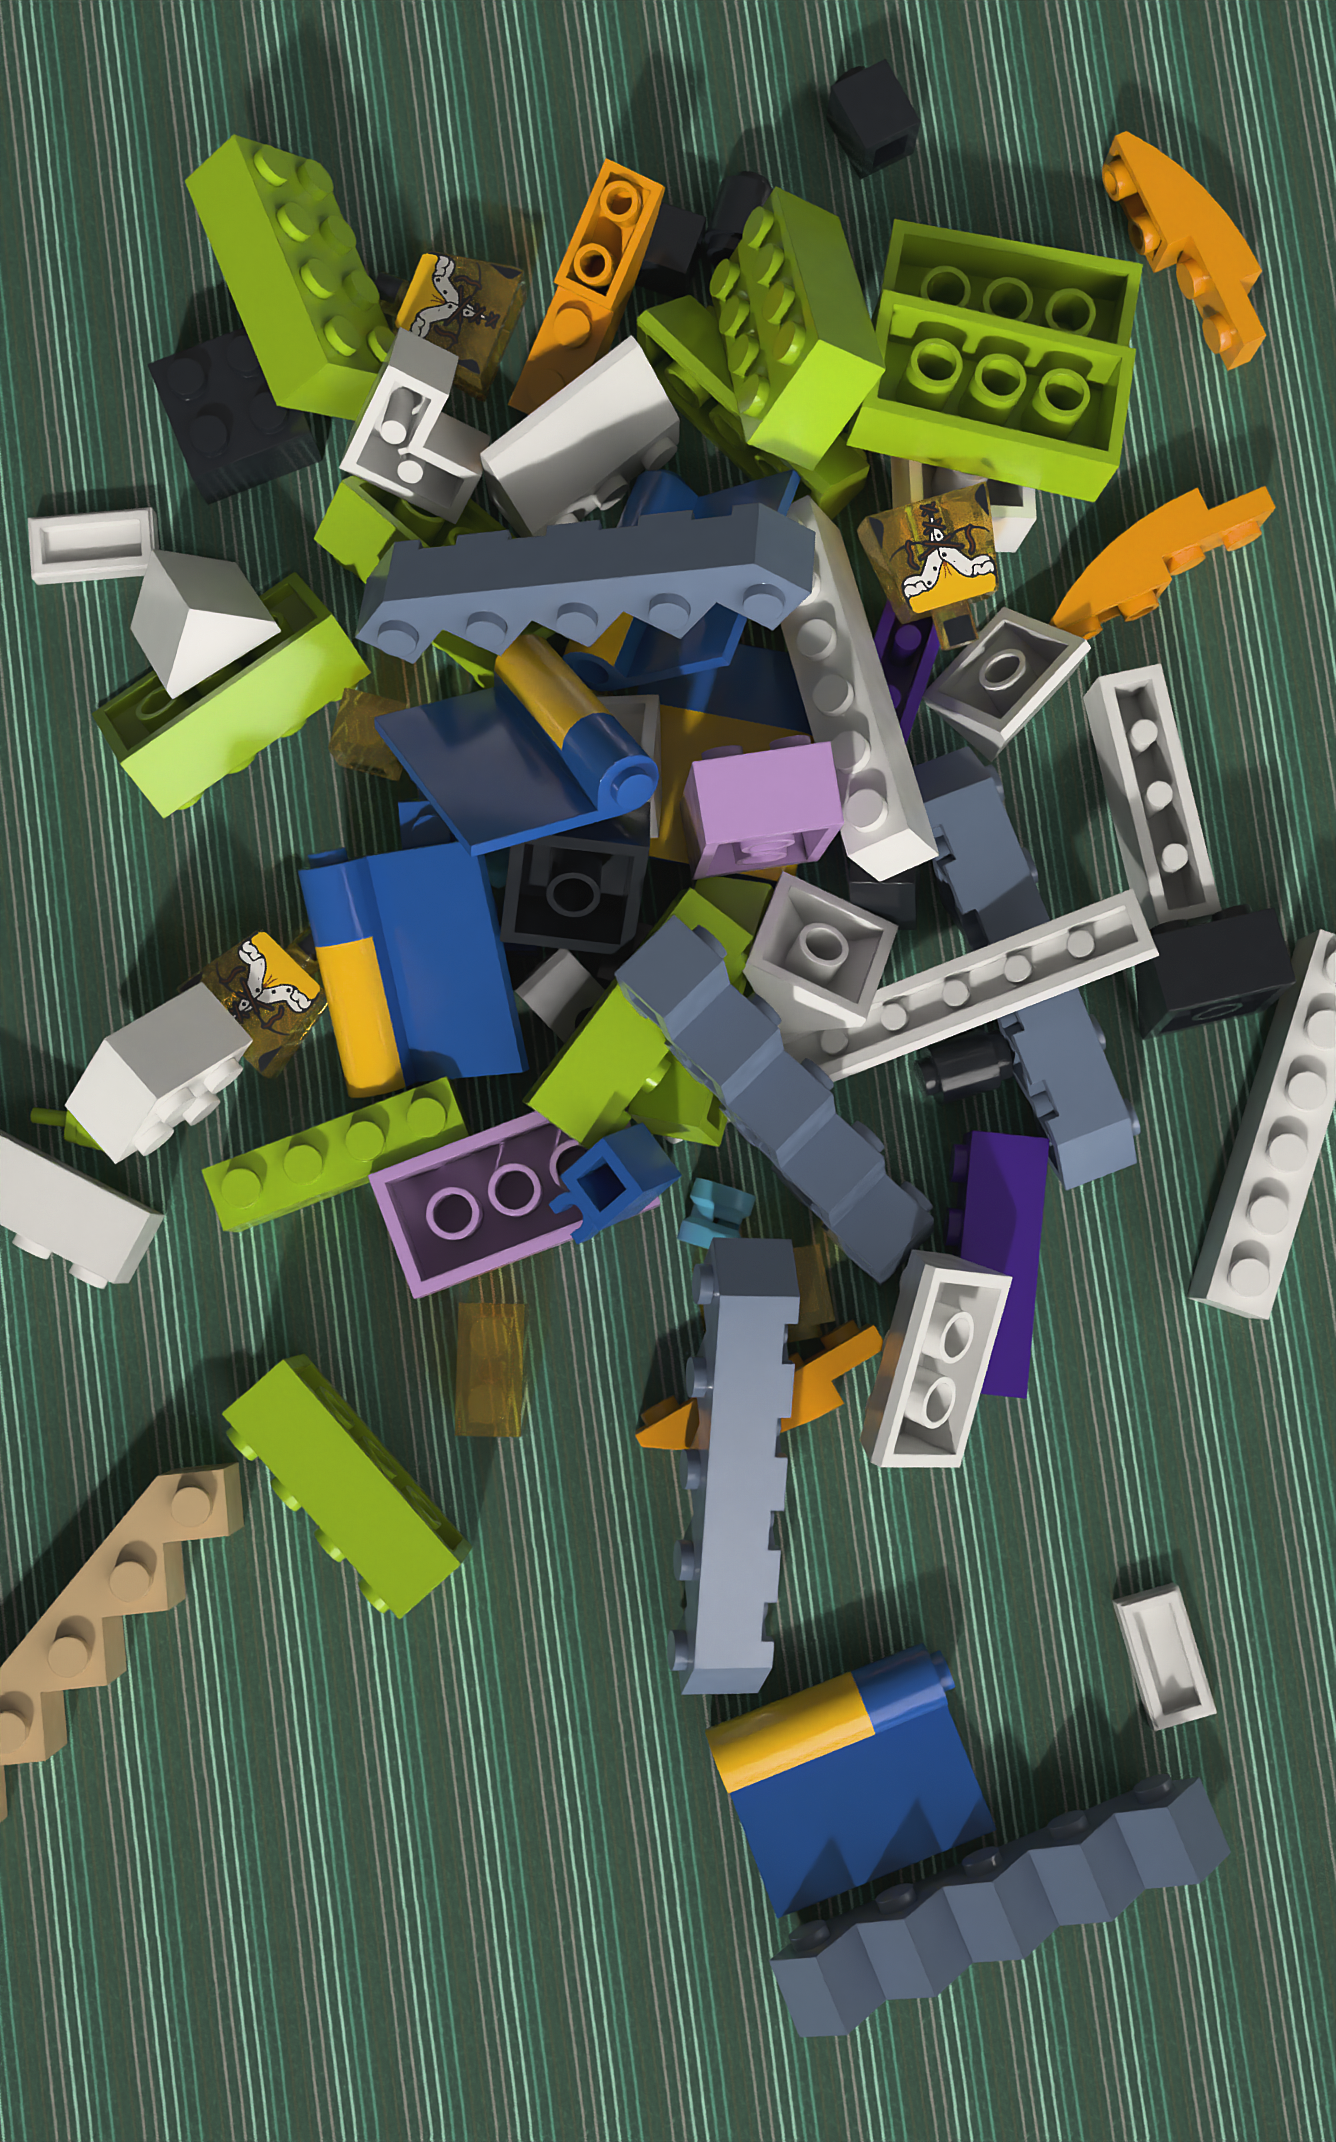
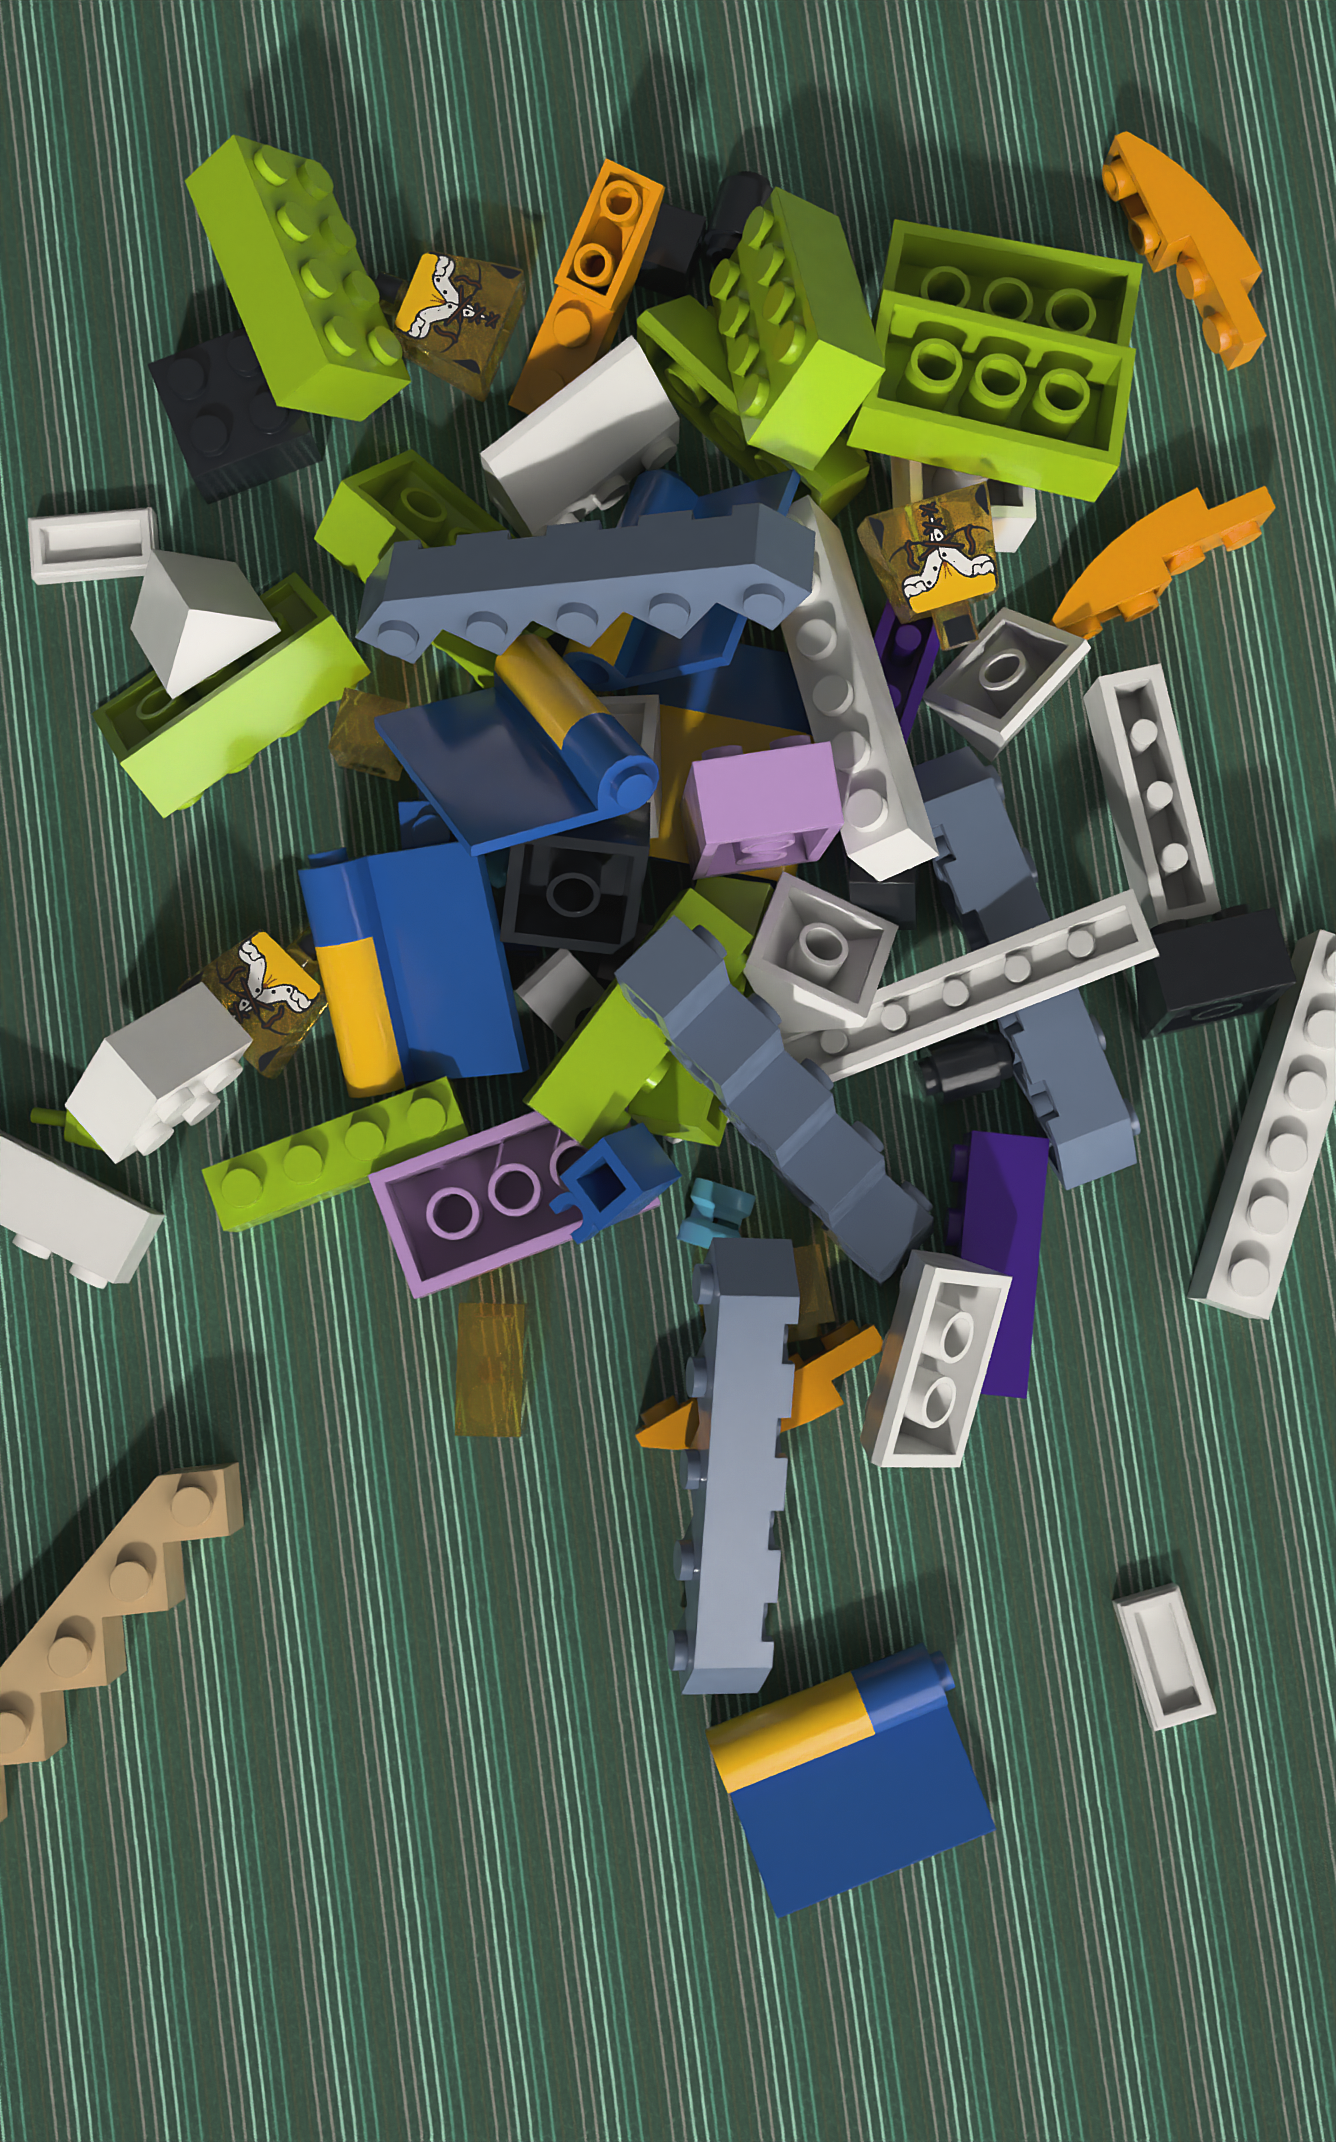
(346, 1484): lime brick -> none
(405, 438): white brick -> none
(872, 118): black brick -> none
(998, 1903): sand blue brick -> none

